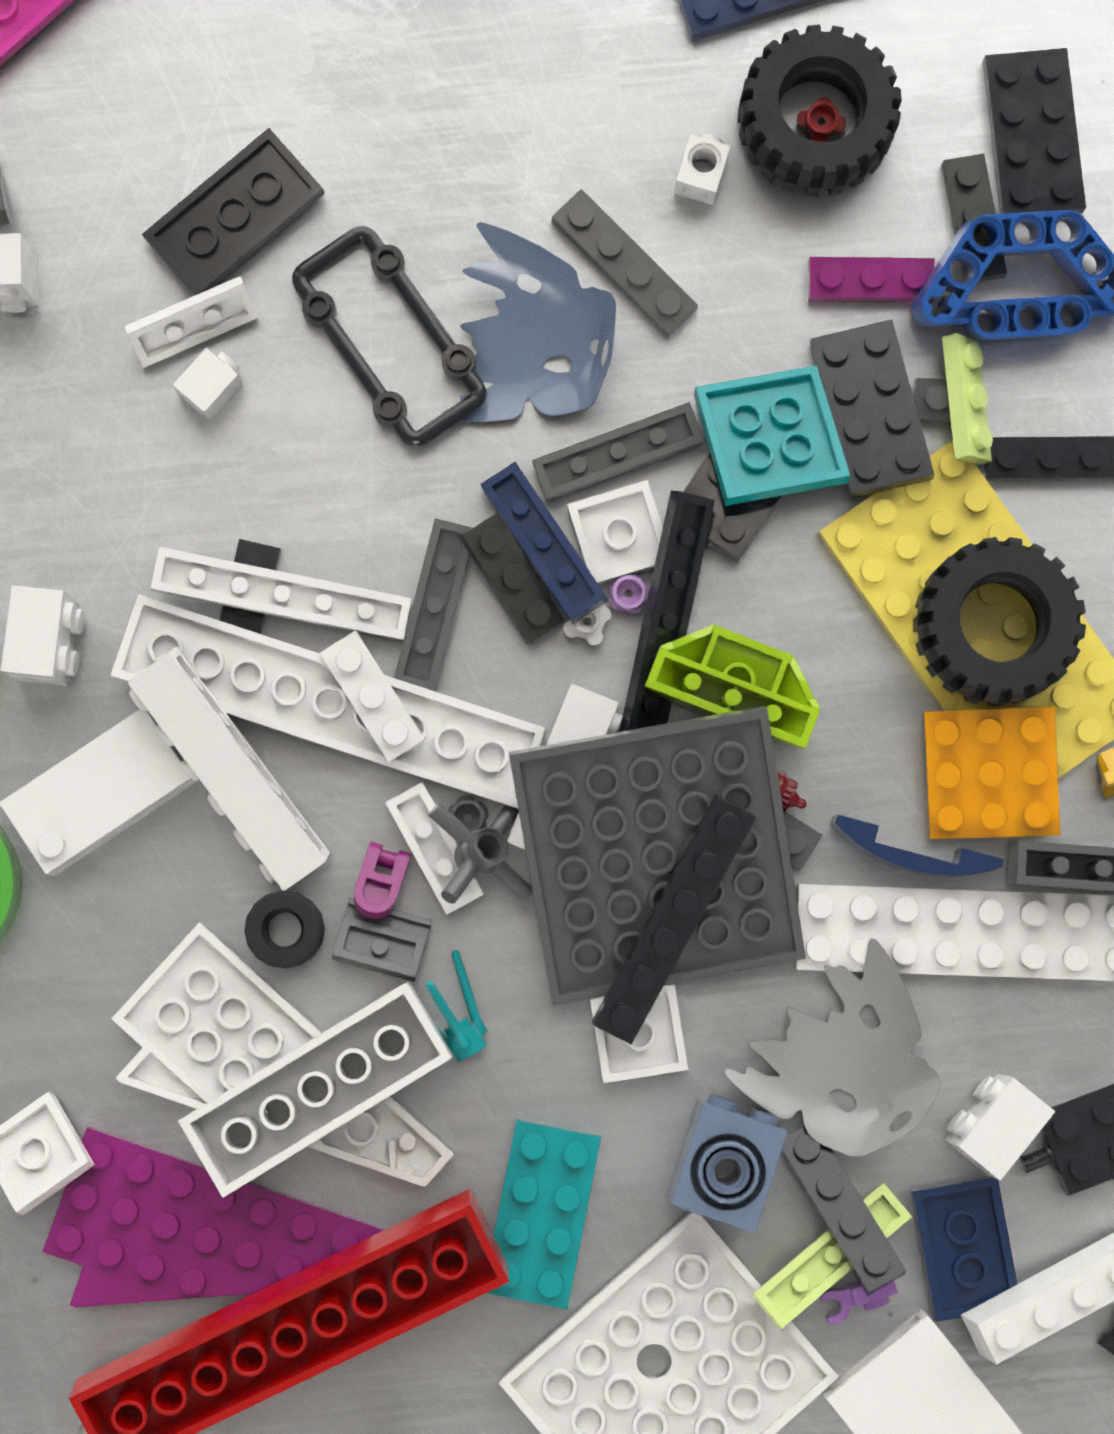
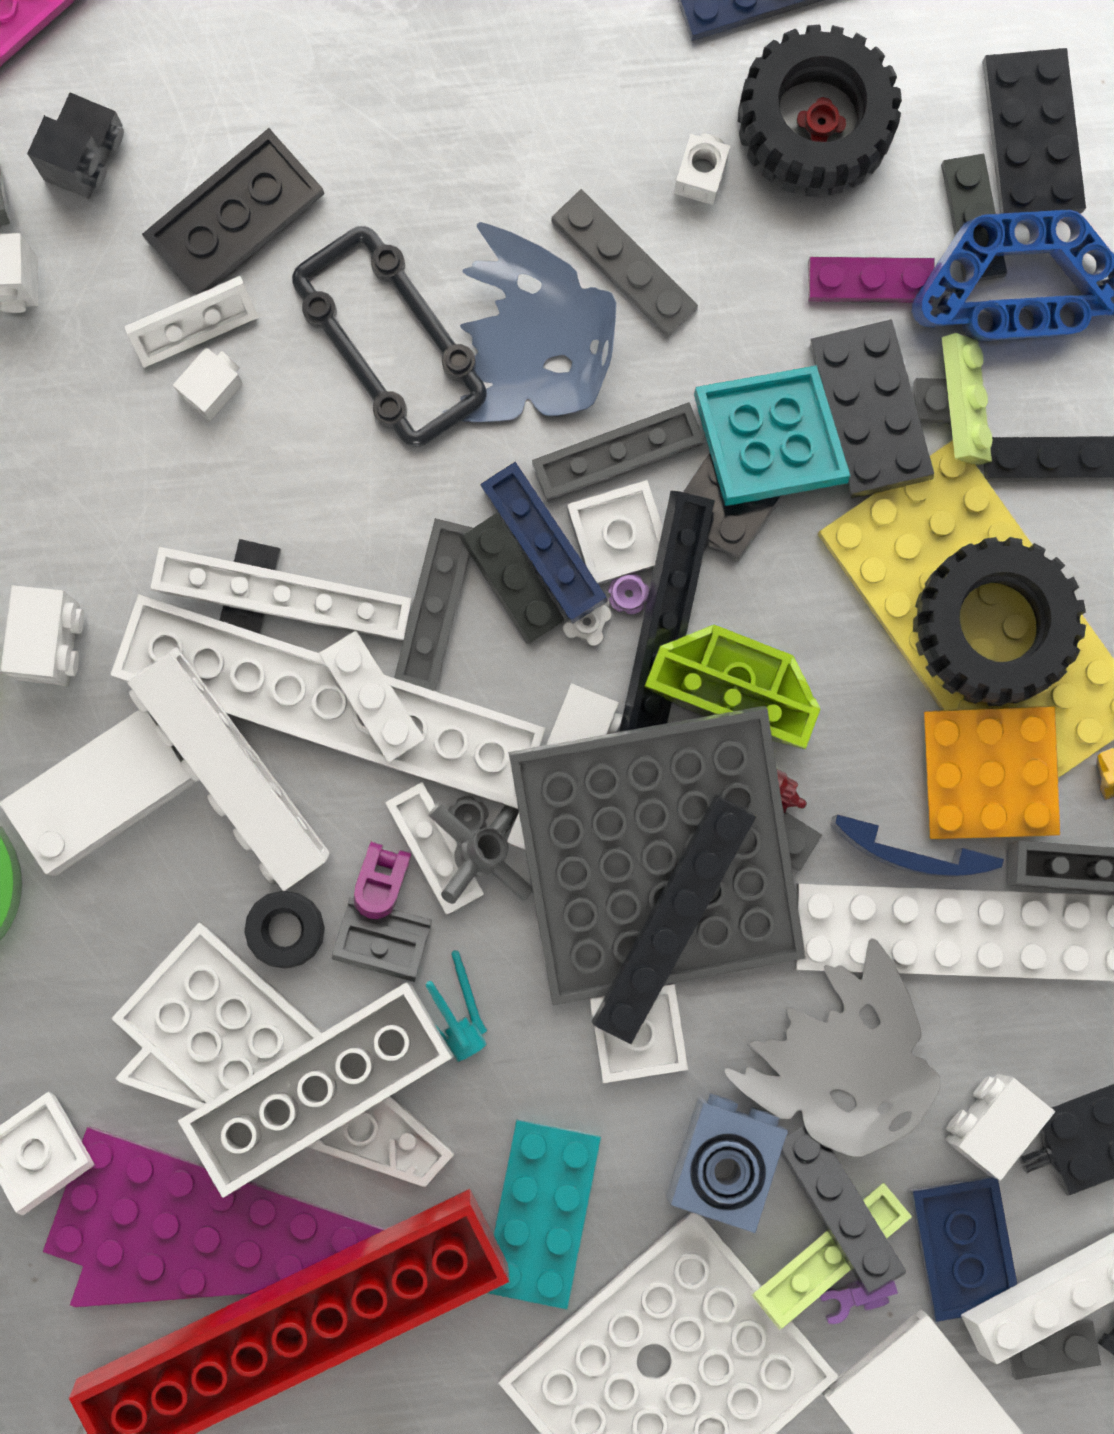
(76, 145): none -> black brick
(1063, 1351): none -> dark grey plate

